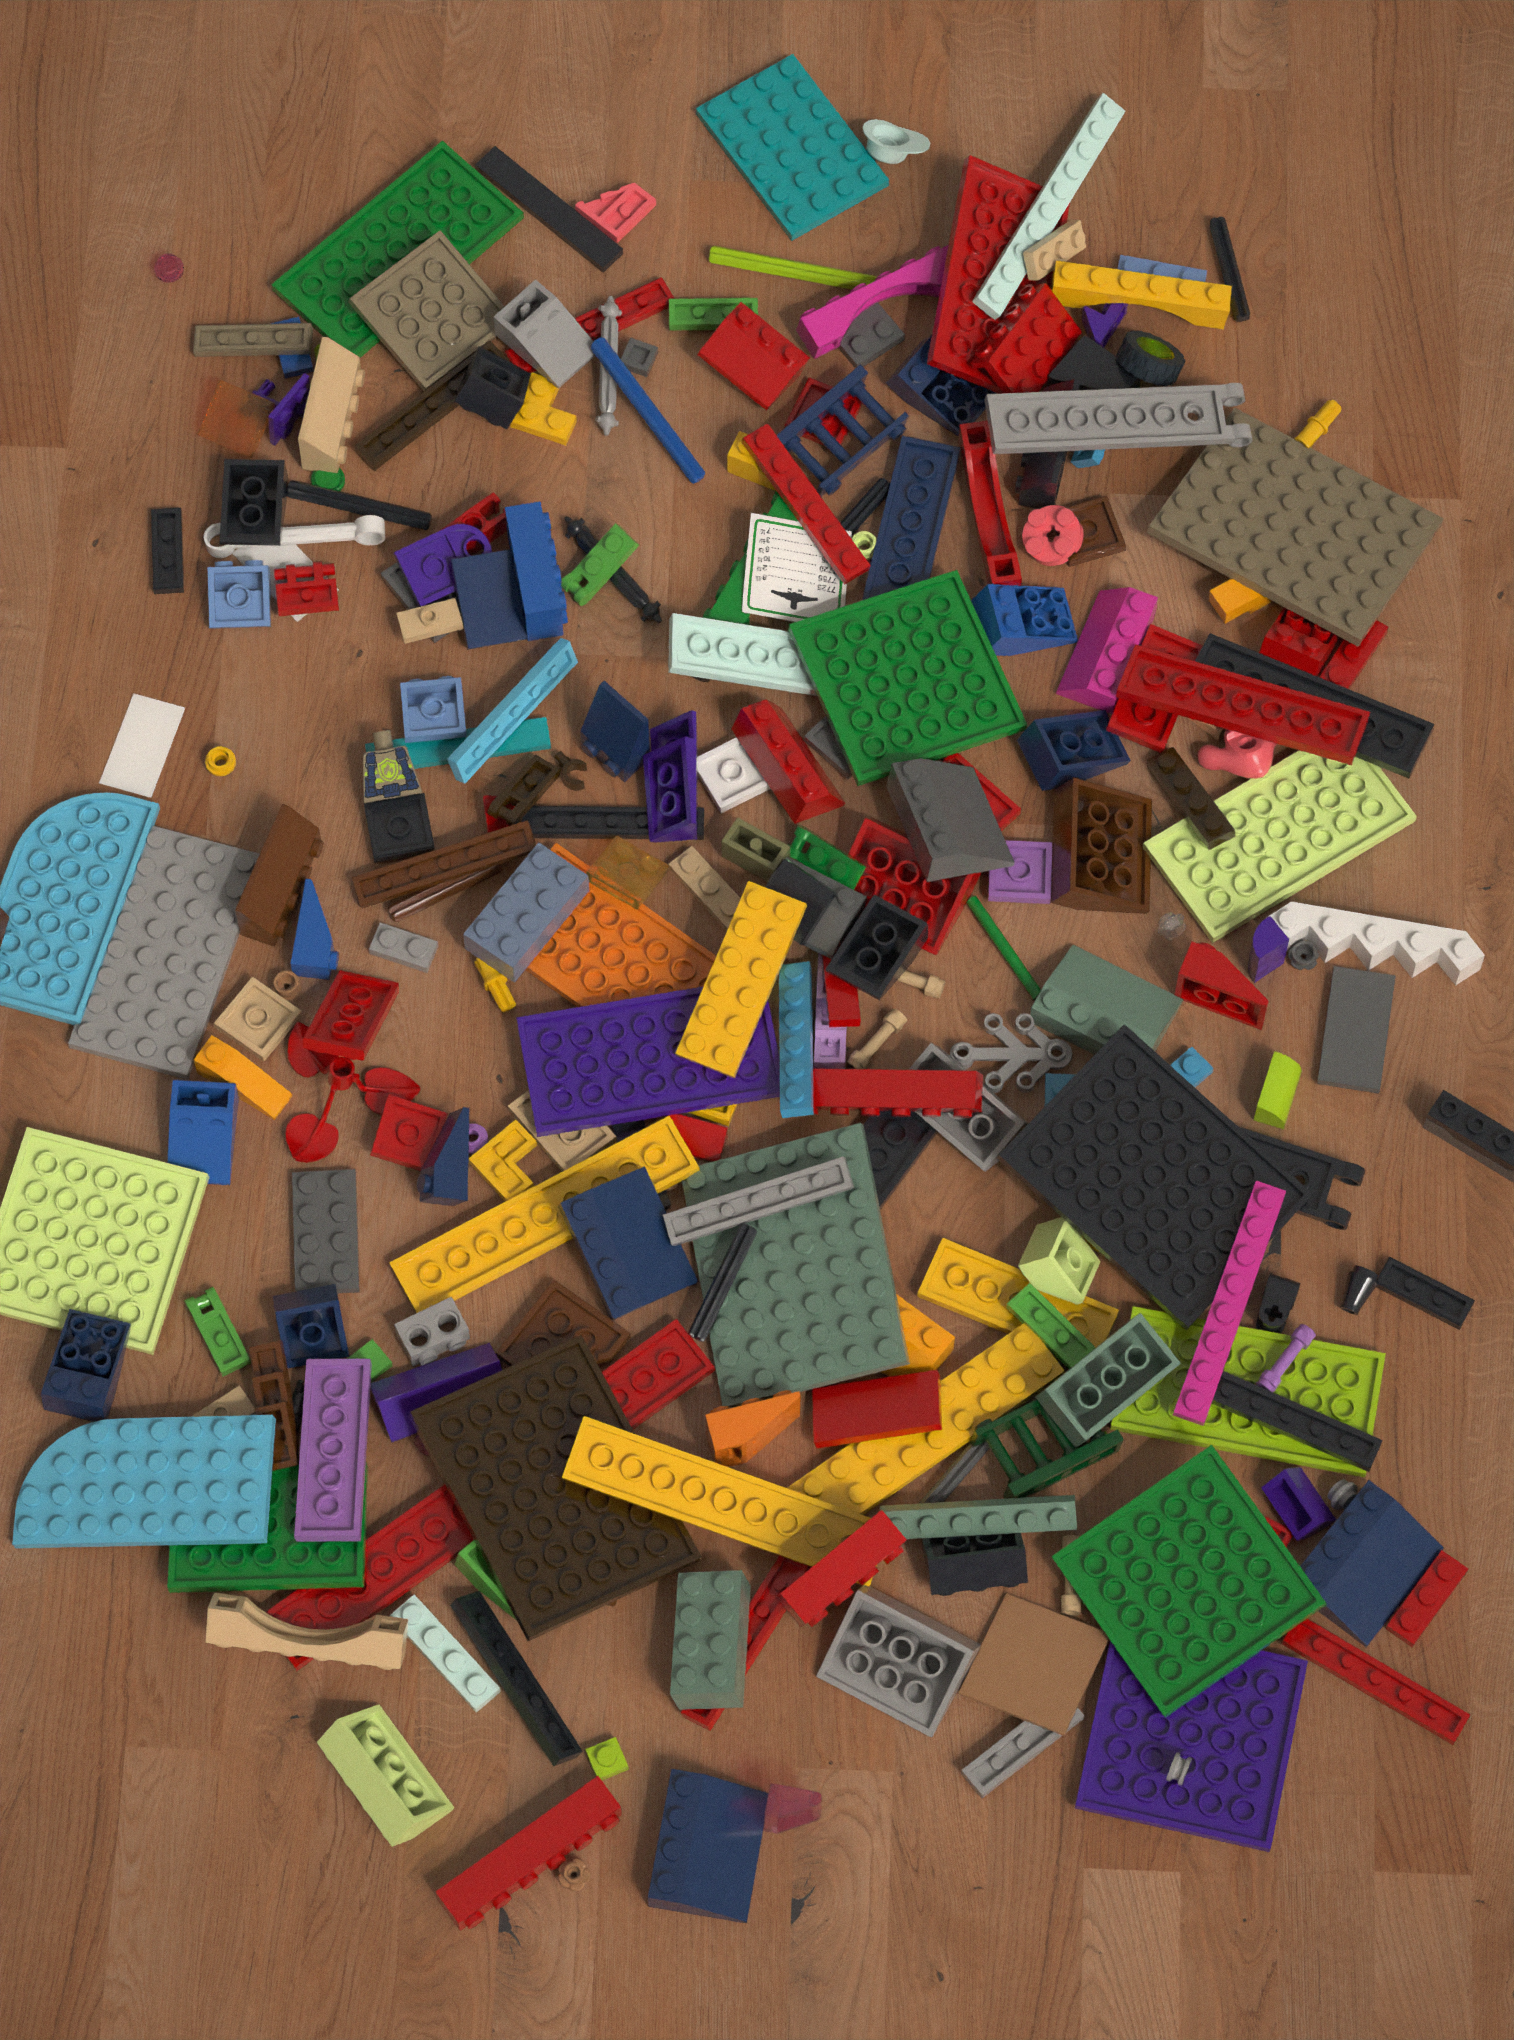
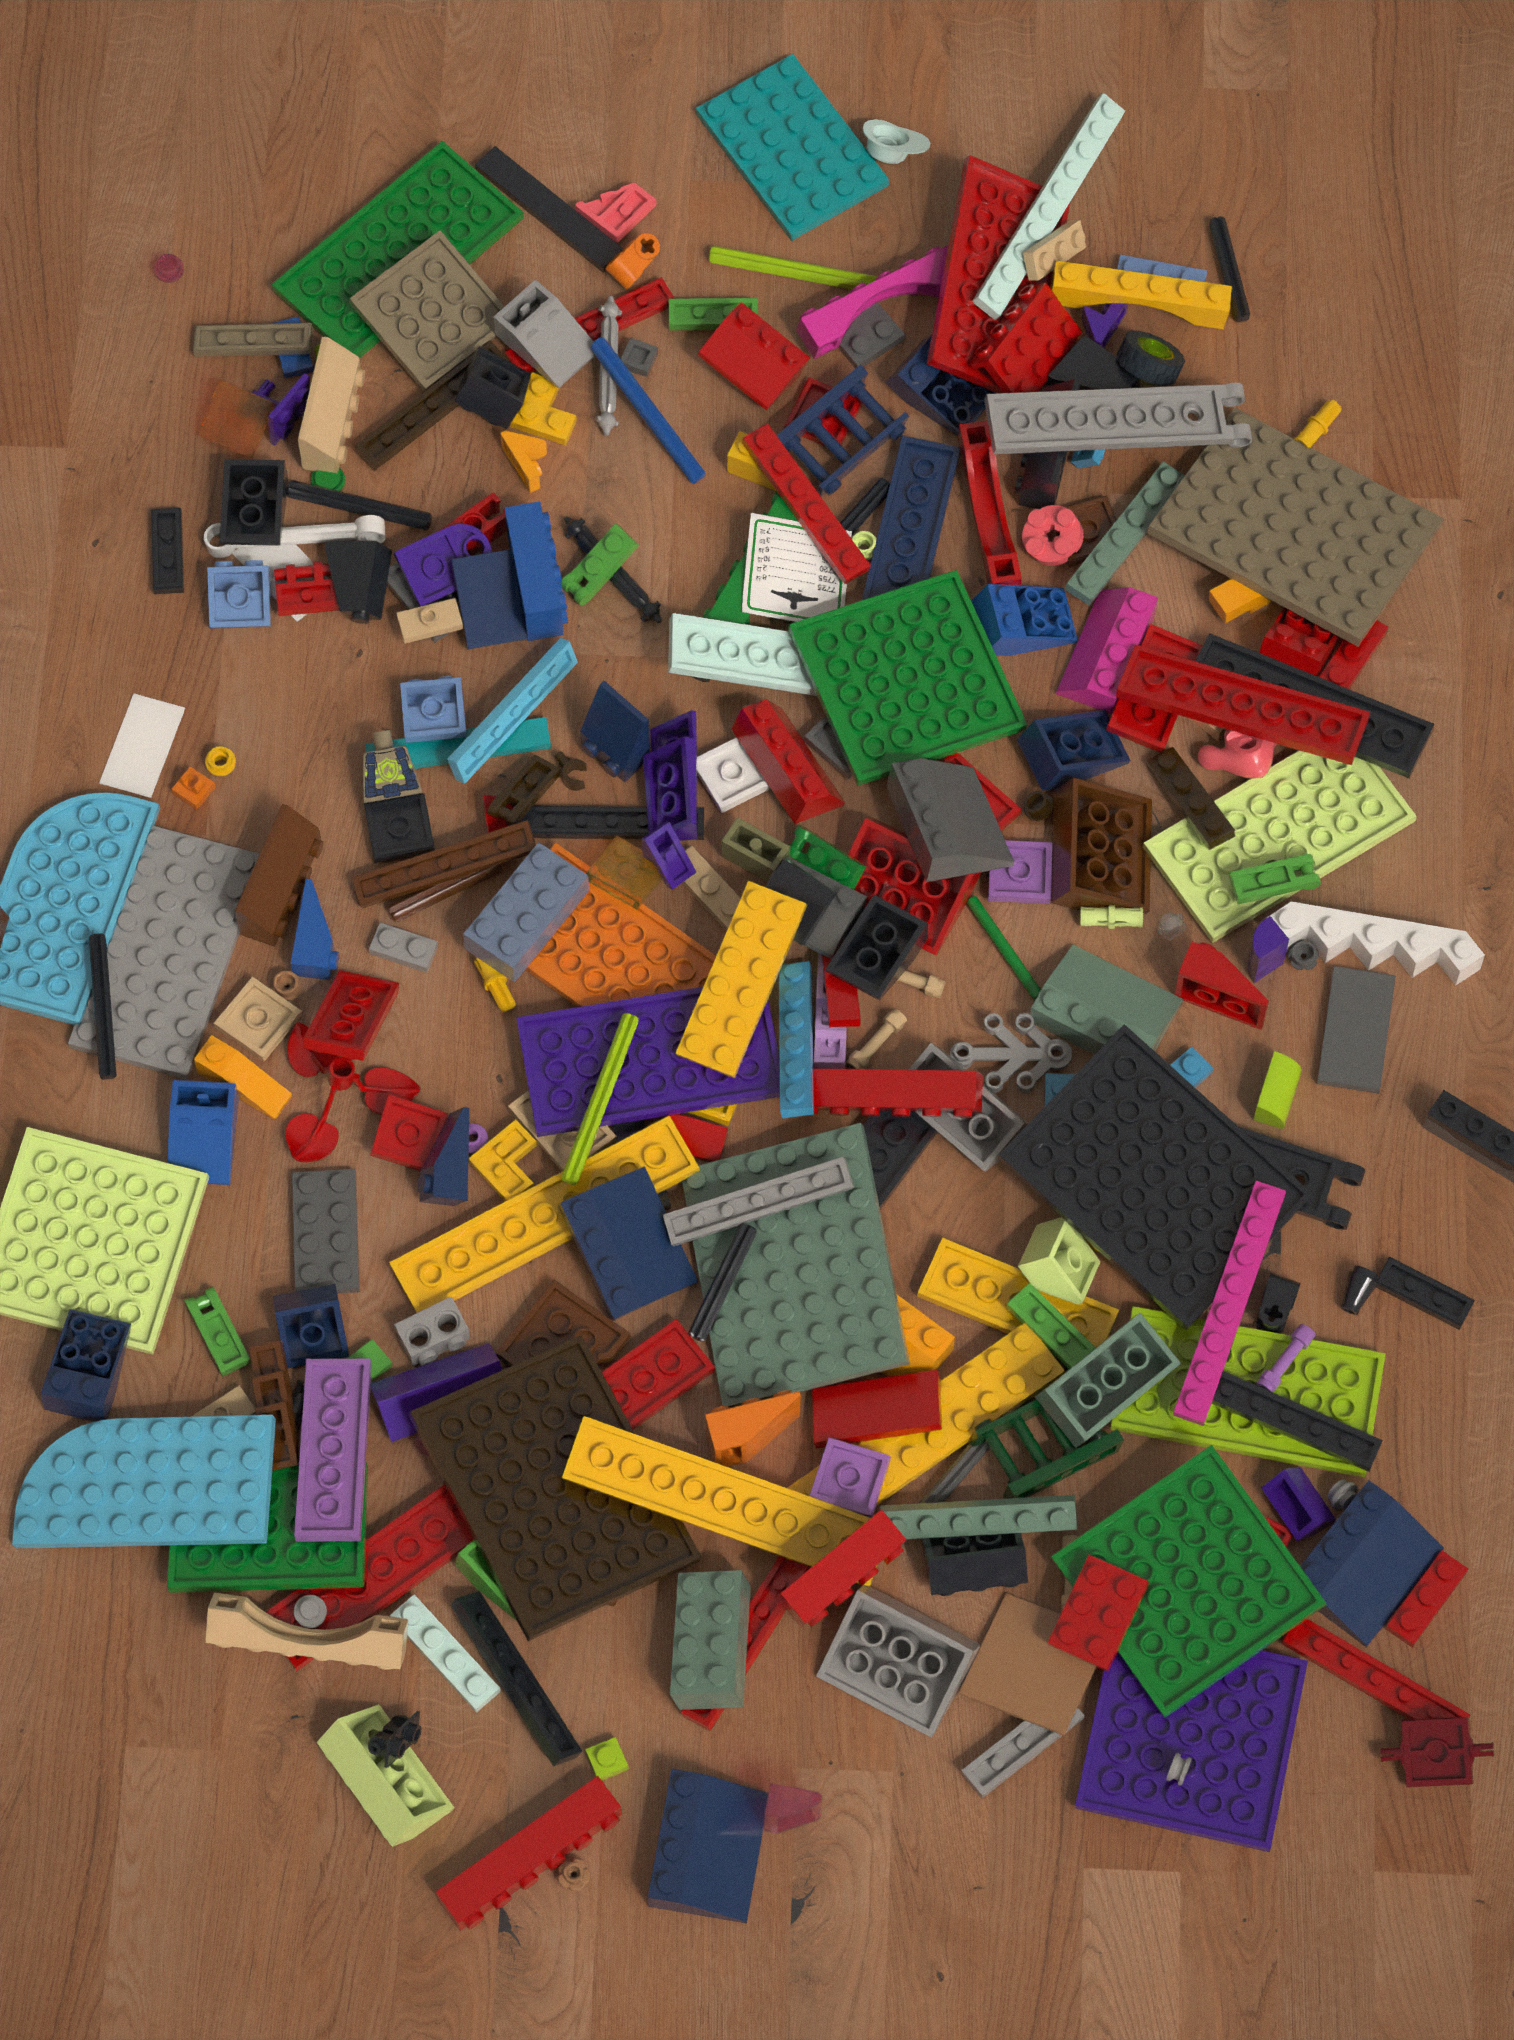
(102, 1006): none -> black axle
(193, 788): none -> orange tile
(310, 1611): none -> light grey plate
(359, 577): none -> black slope
(396, 1738): none -> black hinge
(523, 453): none -> light orange slope
(600, 1099): none -> lime axle
(631, 262): none -> orange piece
(668, 855): none -> dark purple slope
(850, 1477): none -> medium lavender plate
(1038, 806): none -> dark brown plate
(1098, 1613): none -> red plate
(1111, 916): none -> yellowish green pin
(1123, 535): none -> sand green plate
(1274, 879): none -> bright green plate
(1437, 1752): none -> dark red plate

